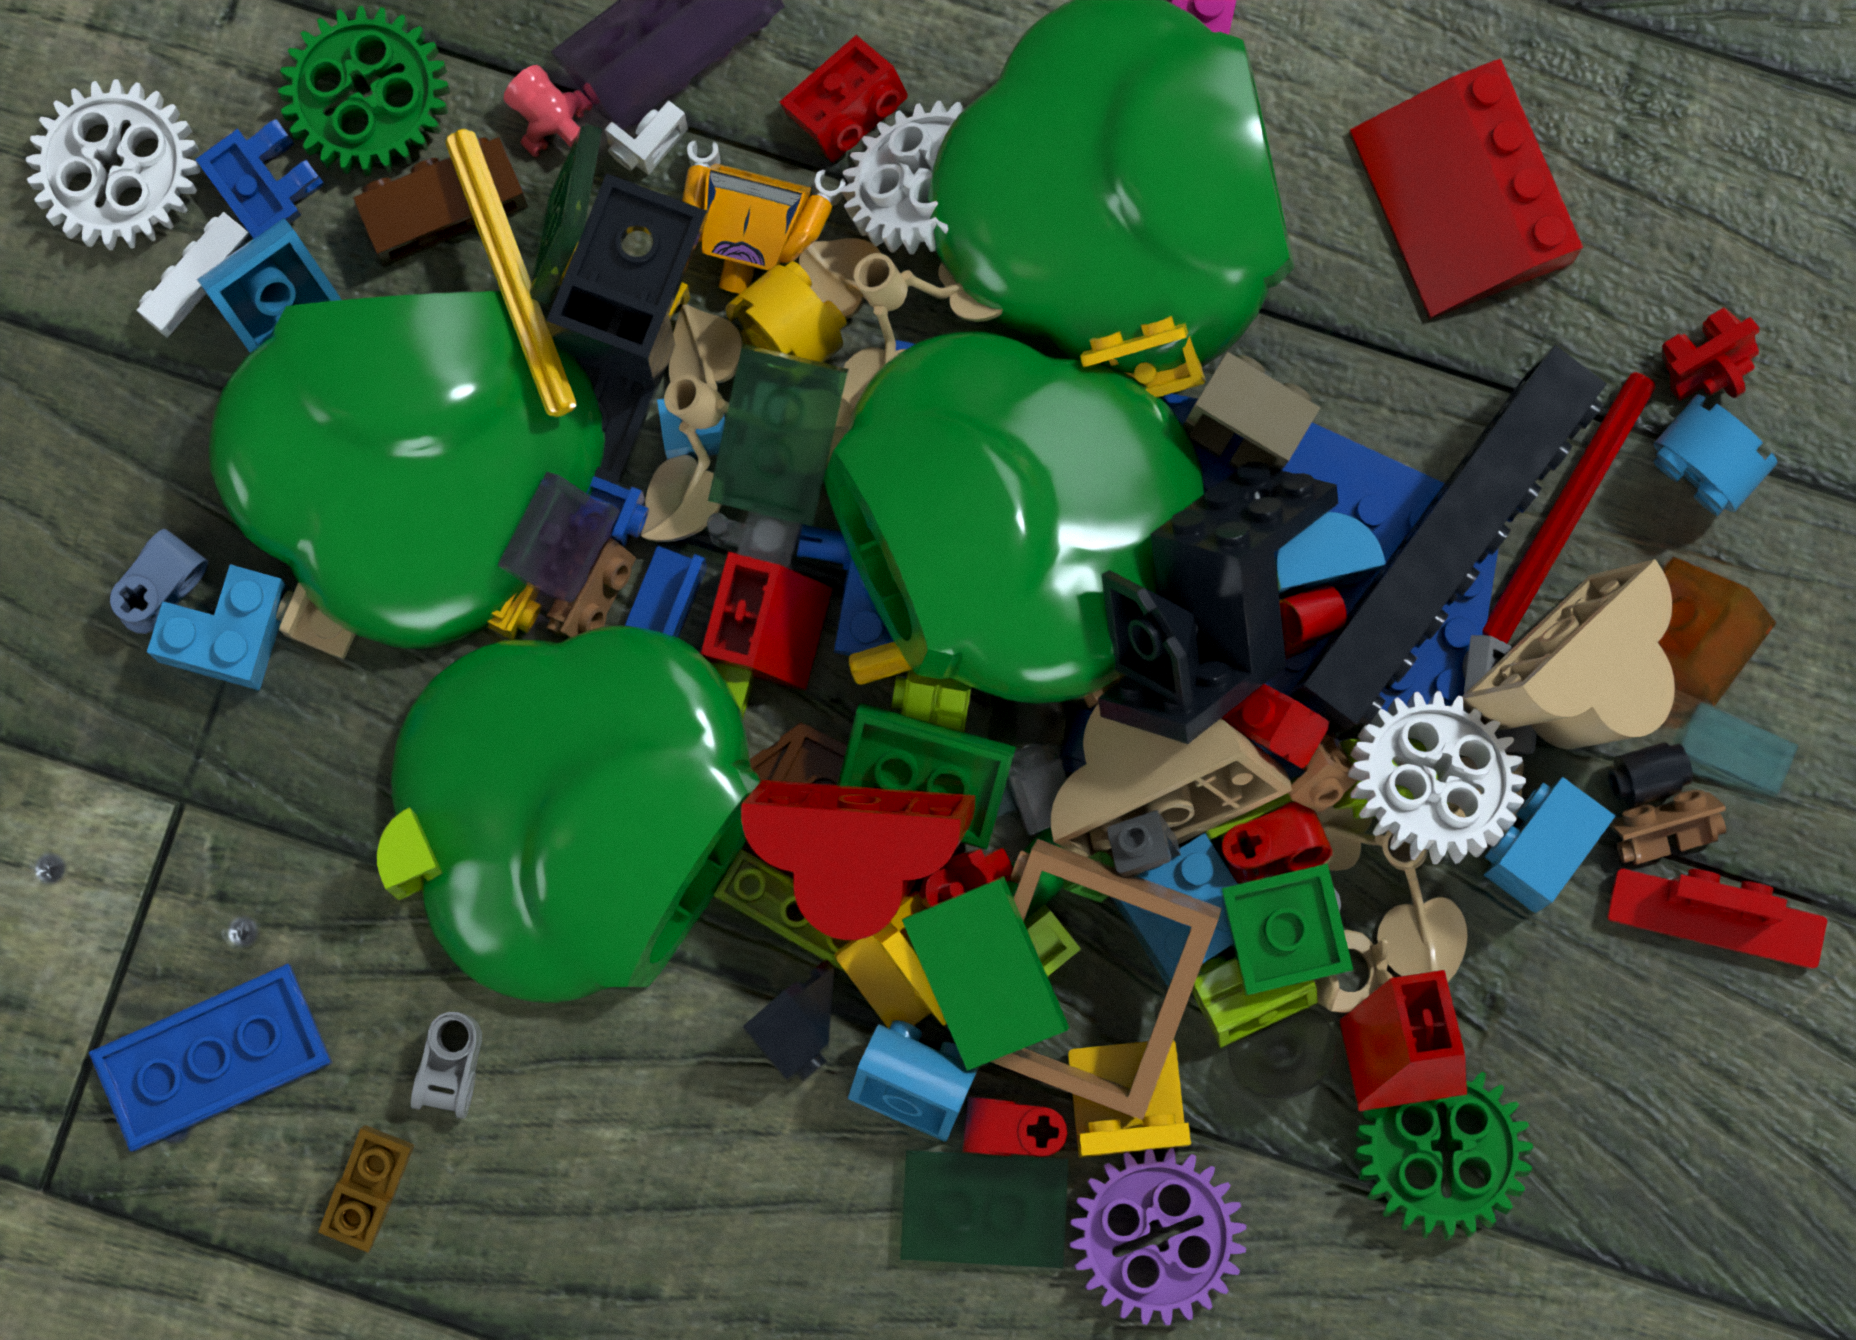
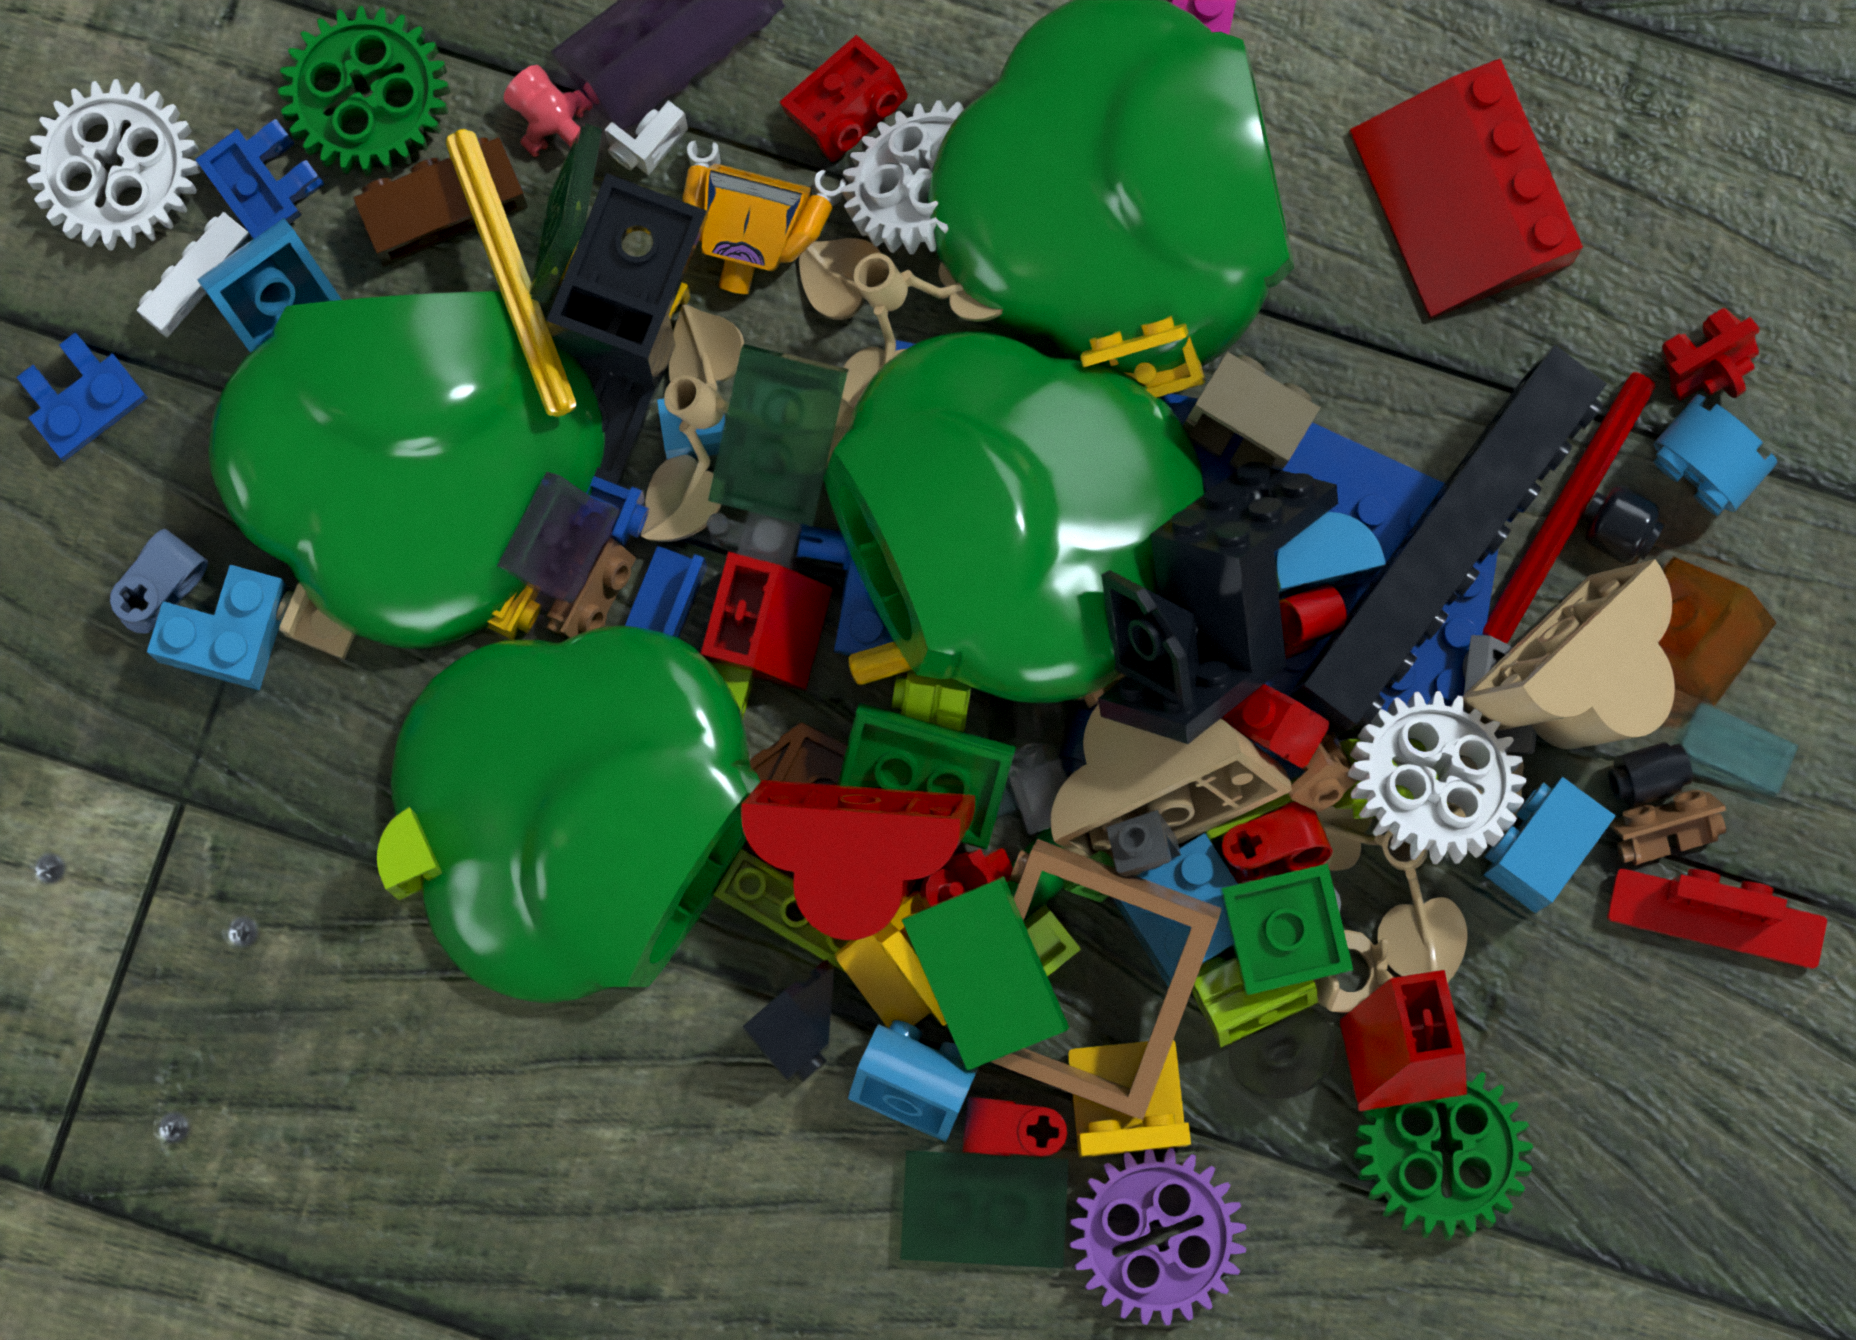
(86, 406): none -> blue plate
(210, 1057): blue tile -> none
(366, 1188): pearl gold slope -> none
(447, 1068): light grey piece -> none
(788, 316): yellow brick -> none
(1622, 524): none -> black head

